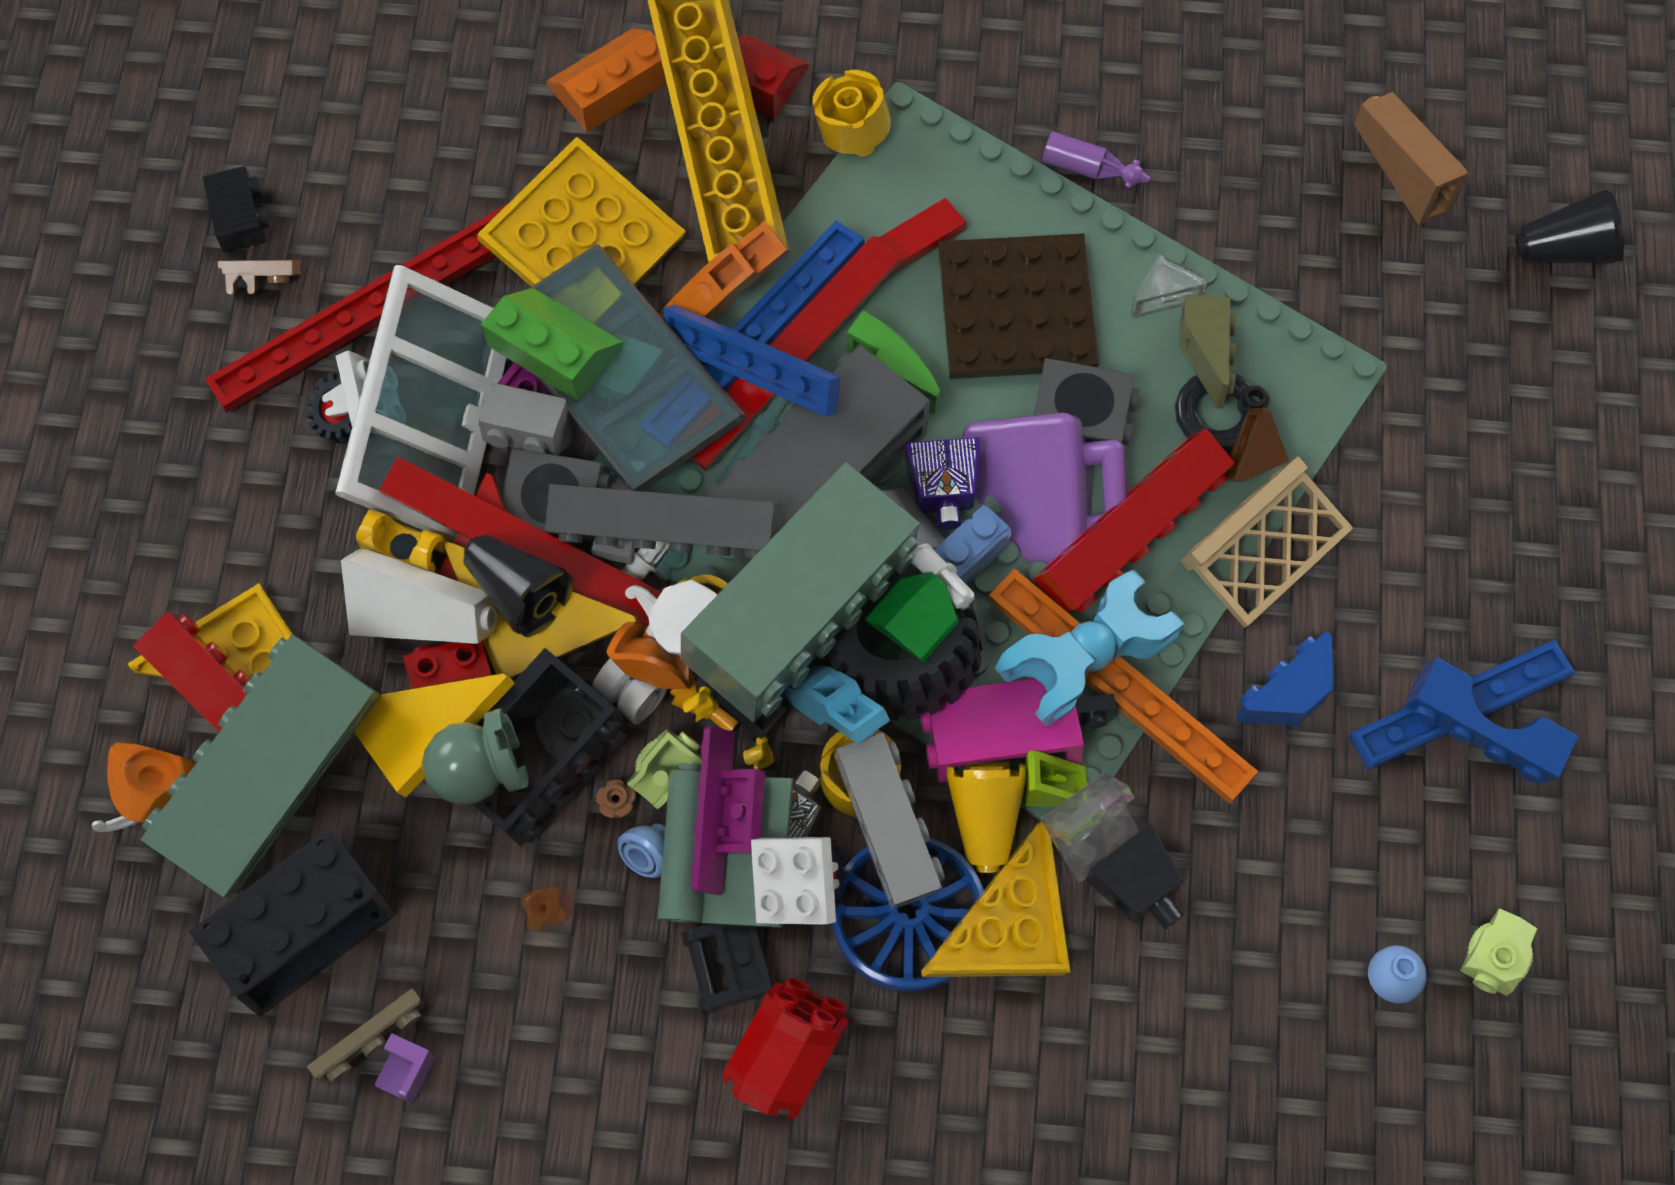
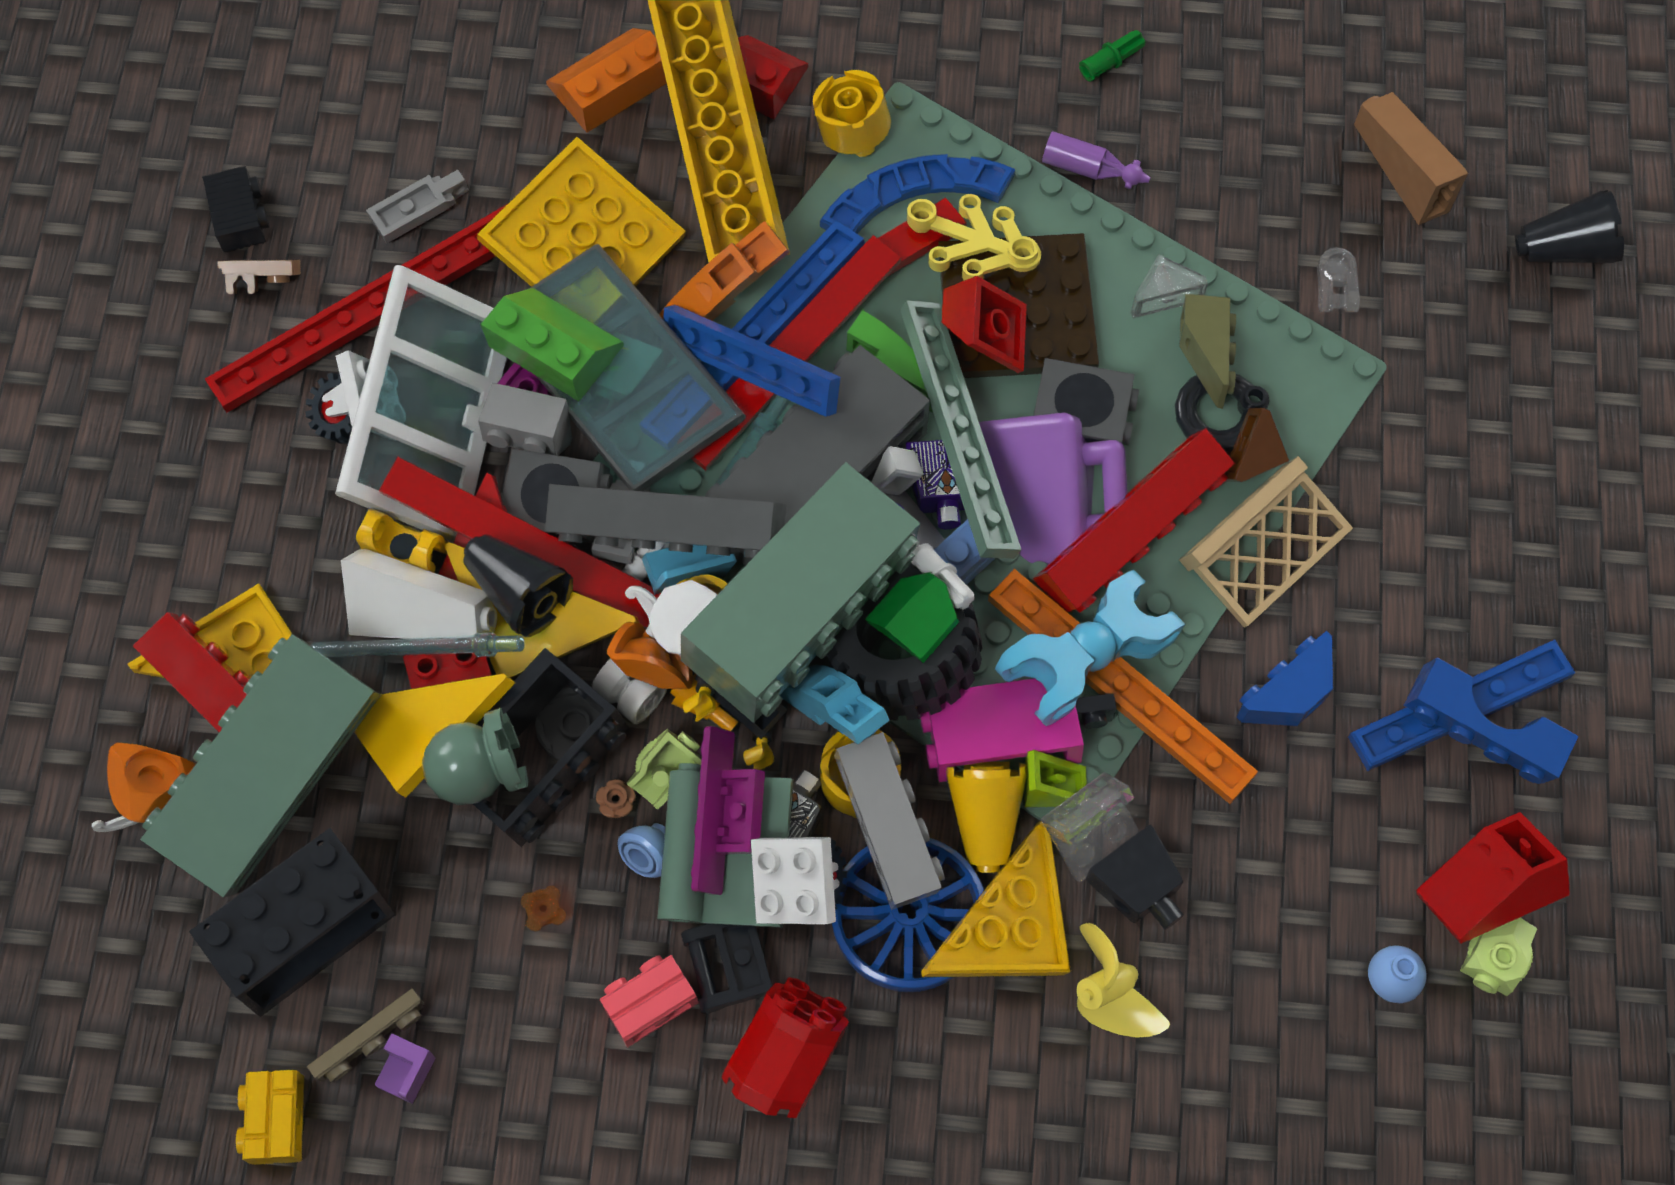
(271, 1117): none -> yellow brick
(416, 204): none -> light grey hinge
(482, 645): none -> clear light blue bar
(648, 999): none -> coral brick
(670, 567): none -> medium azure panel
(897, 471): none -> white slope
(916, 178): none -> blue tile
(923, 217): none -> light yellow plant
(960, 431): none -> sand green plate
(987, 320): none -> red slope
(1110, 997): none -> light yellow piece
(1111, 55): none -> green axle
(1338, 269): none -> clear plate
(1496, 879): none -> red slope

